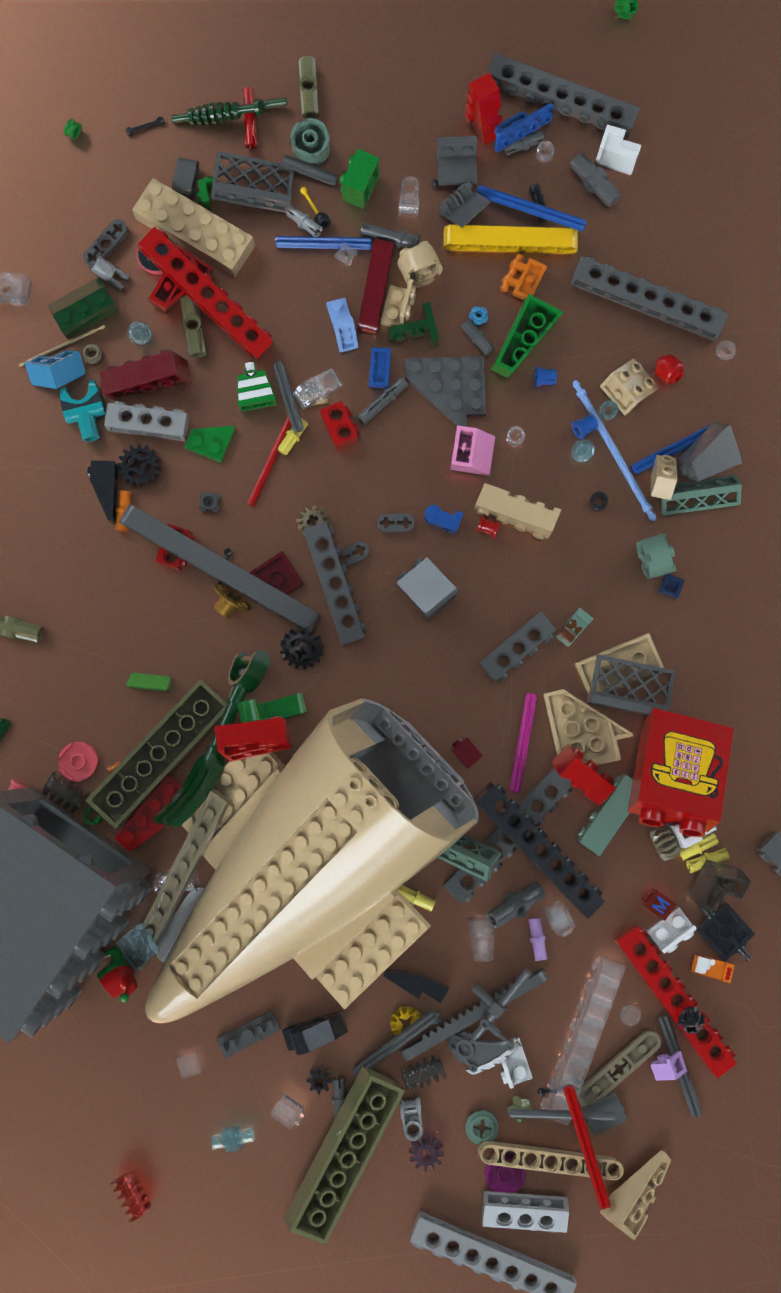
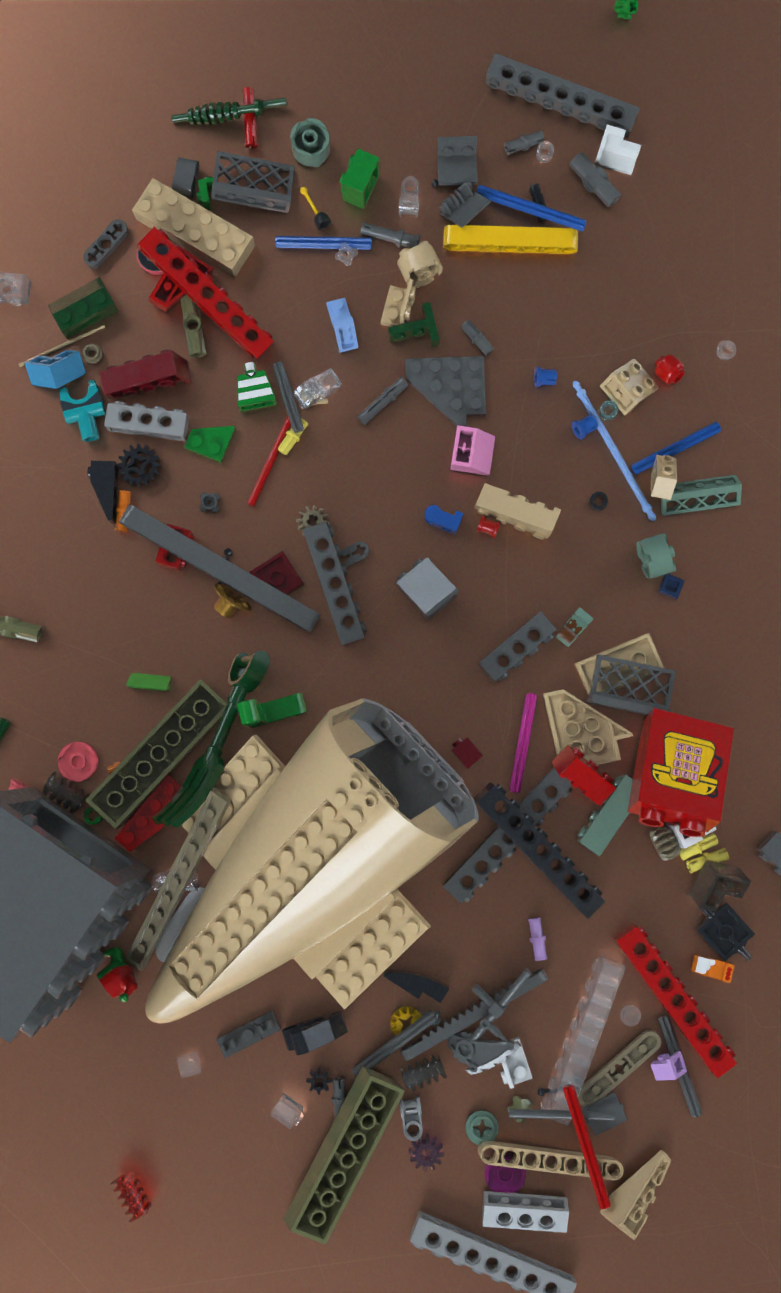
(72, 129): green bush -> none
(106, 270): light grey hinge -> none
(137, 946): clear light blue piece -> none
(139, 333): clear light blue hat -> none
(160, 121): black hinge -> none
(232, 1139): clear light blue axle -> none
(252, 738): red wedge -> none
(291, 647): black gear -> none
(304, 221): light grey pin -> none
(308, 77): olive piece -> none
(309, 170): dark grey axle -> none
(336, 426): red brick -> none
(375, 286): dark red beam -> none
(379, 367): blue plate -> none
(396, 518): dark grey beam -> none
(417, 898): light yellow axle -> none
(471, 860): sand green fence -> none
(478, 320): dark azure plate -> none
(481, 938): clear plant -> none
(483, 107): red wedge -> none
(515, 905): dark grey piece -> none
(520, 440): clear bush -> none
(521, 125): blue bracket -> none
(528, 328): green wedge -> none
(529, 280): orange plate -> none
(559, 919): clear brick -> none
(583, 450): clear light blue hat -> none
(655, 307): dark grey brick -> none
(658, 903): clear red brick -> none
(672, 931): white bracket -> none
(691, 1020): black gear -> none
(710, 453): dark grey slope -> none

